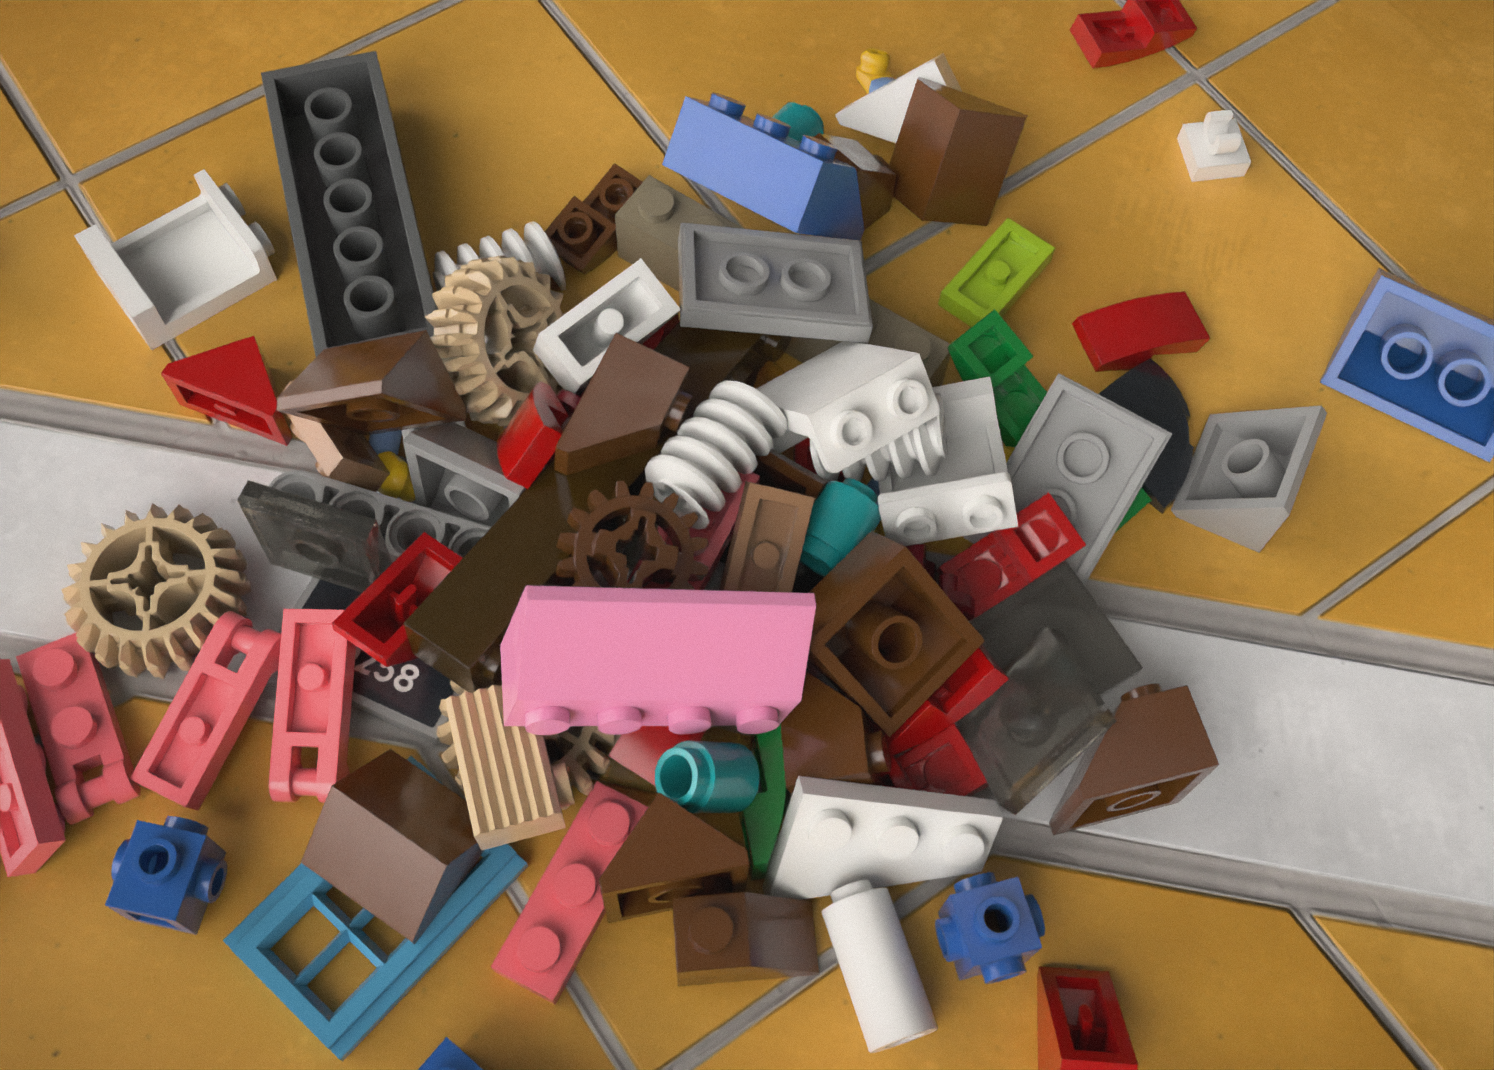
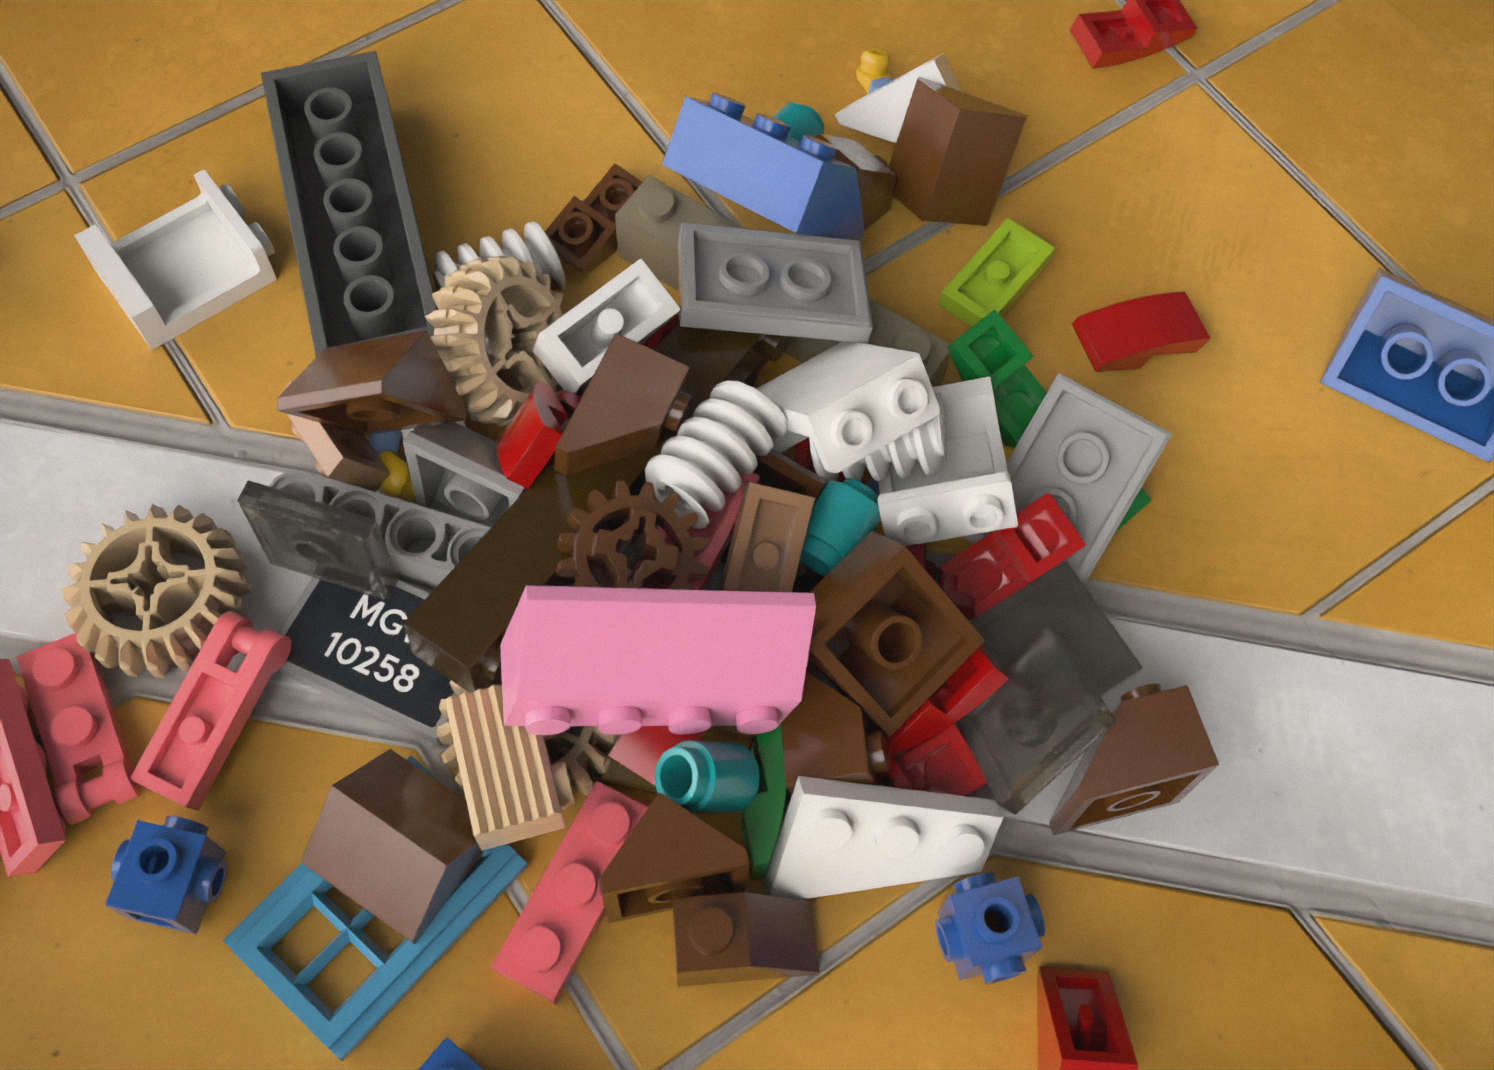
(232, 387): red slope -> none
(311, 705): coral plate -> none
(378, 614): red slope -> none
(877, 966): white brick -> none
(1155, 397): black brick -> none
(1214, 147): white tile -> none
(1249, 472): light grey slope -> none

